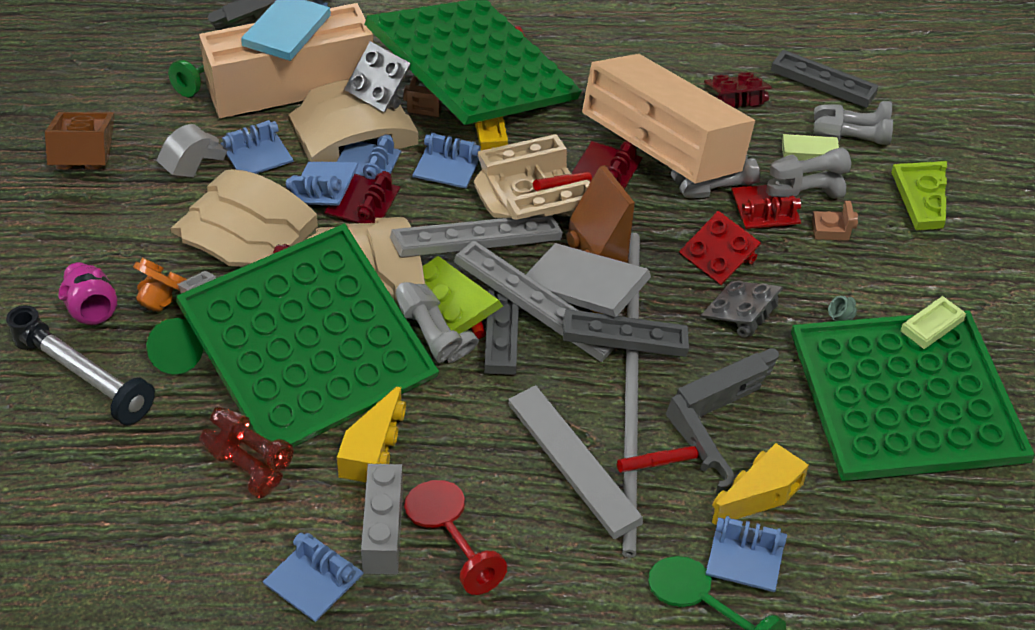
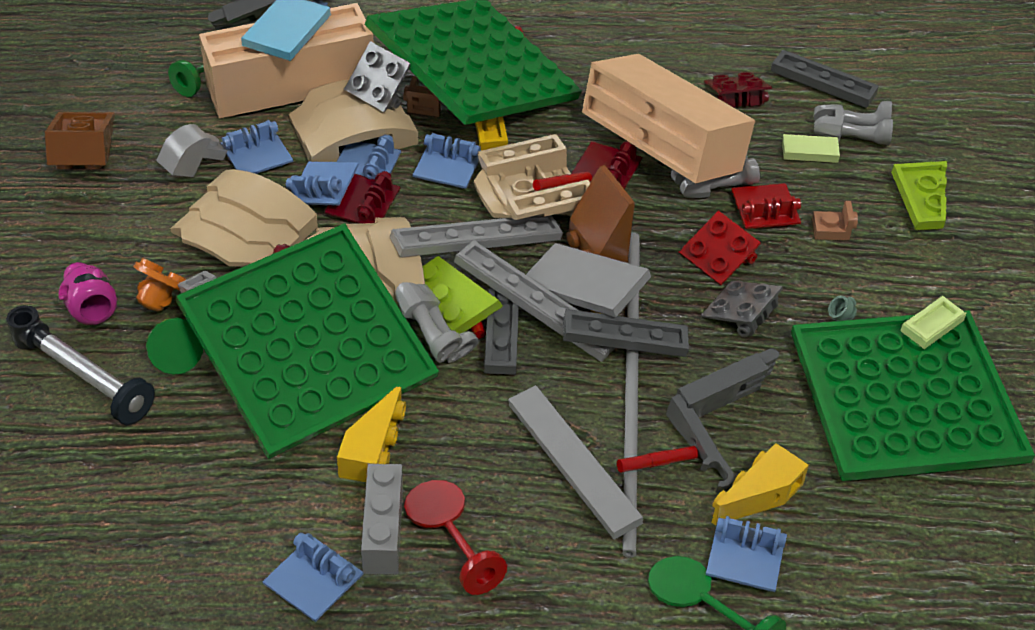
(226, 444): clear red piece -> none
(790, 178): light grey piece -> none

